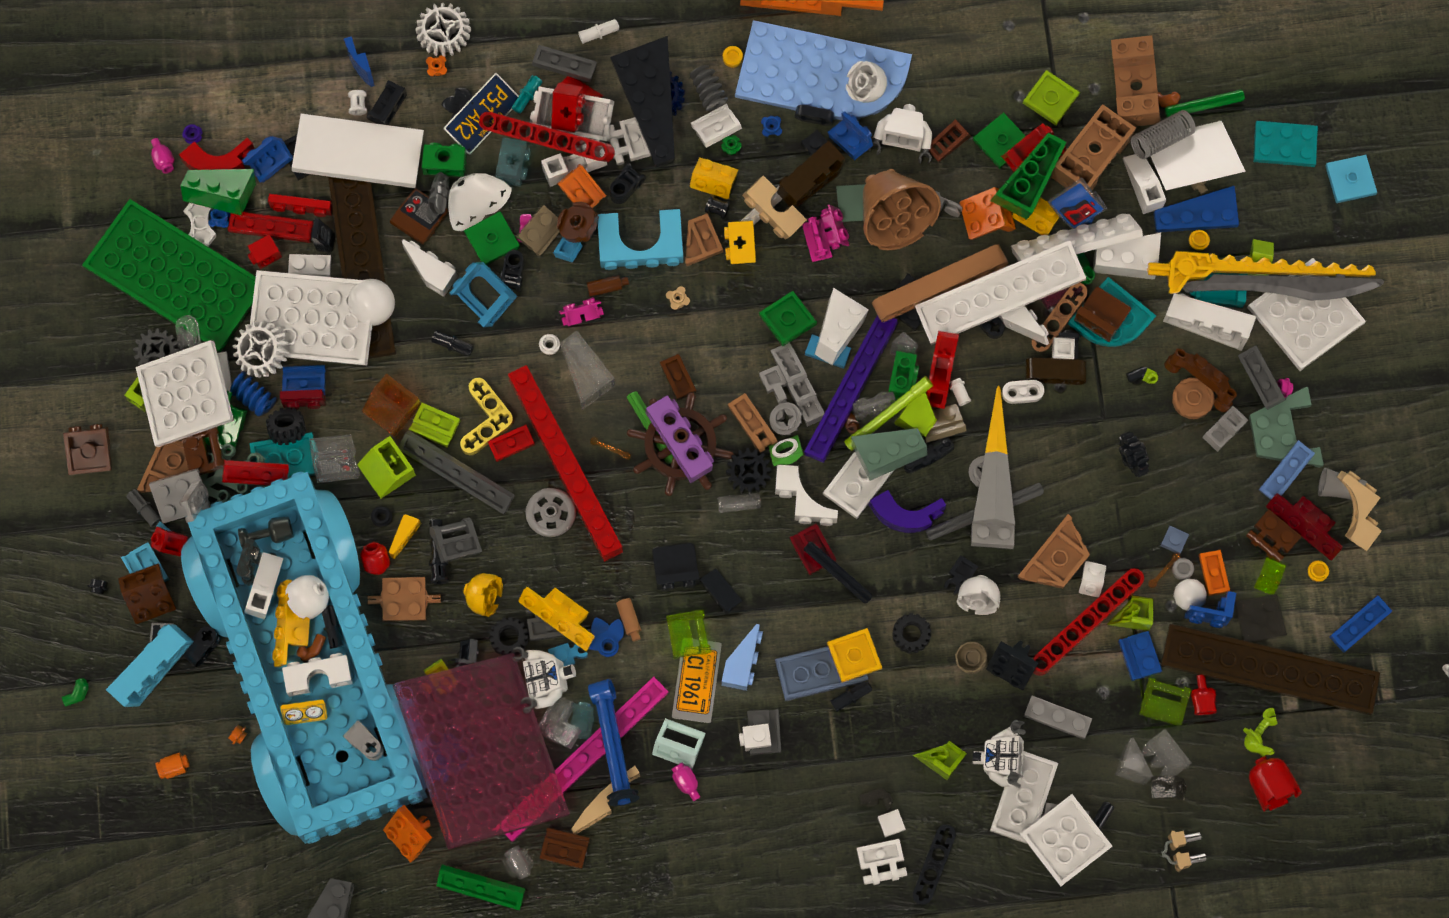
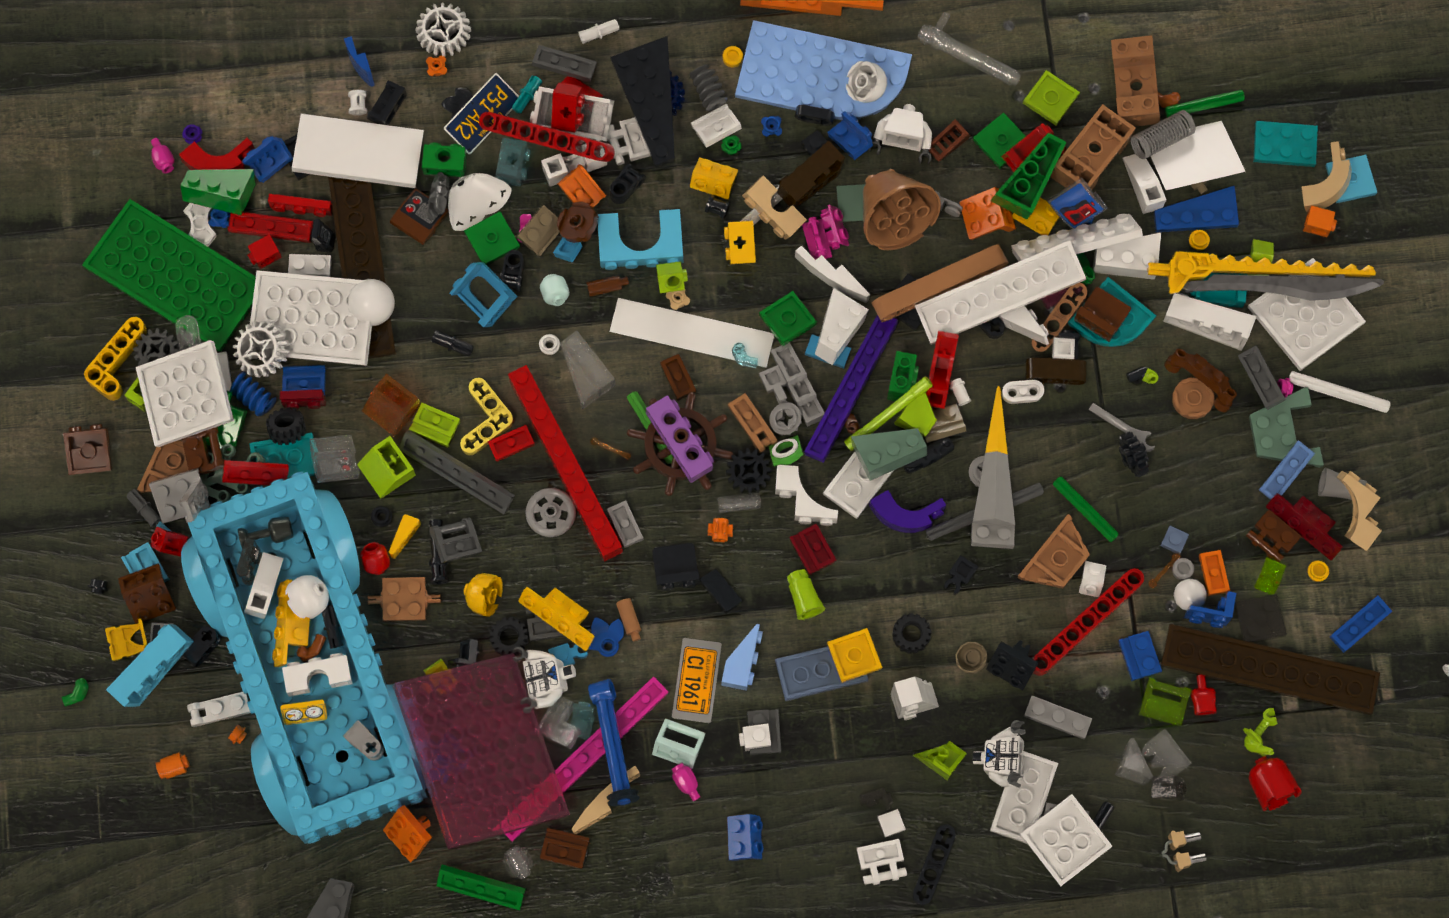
(119, 354): none -> yellow beam
(120, 641): none -> yellow piece
(219, 709): none -> white plate
(434, 273): white slope -> none
(554, 289): none -> light aqua head
(588, 308): dark pink hinge -> none
(625, 524): none -> light grey plate
(667, 270): none -> lime brick
(681, 635): clear neon green plate -> none
(689, 331): none -> white sticker
(701, 240): medium nougat wing -> none
(720, 530): none -> orange gear
(741, 356): none -> clear light blue arm
(745, 837): none -> blue bracket
(804, 595): none -> lime plant
(838, 279): none -> white slope
(838, 572): black axle -> none
(851, 695): black axle -> none
(872, 406): clear plate -> none
(903, 344): clear slope -> none
(913, 697): none -> white wedge
(941, 41): none -> clear cylinder
(979, 594): white cylinder -> none
(1085, 509): none -> green axle
(1135, 614): lime slope -> none
(1141, 435): none -> light grey piece
(1225, 428): light grey slope -> none
(1319, 221): none -> orange brick
(1333, 187): none -> tan arch
(1339, 392): none -> white axle

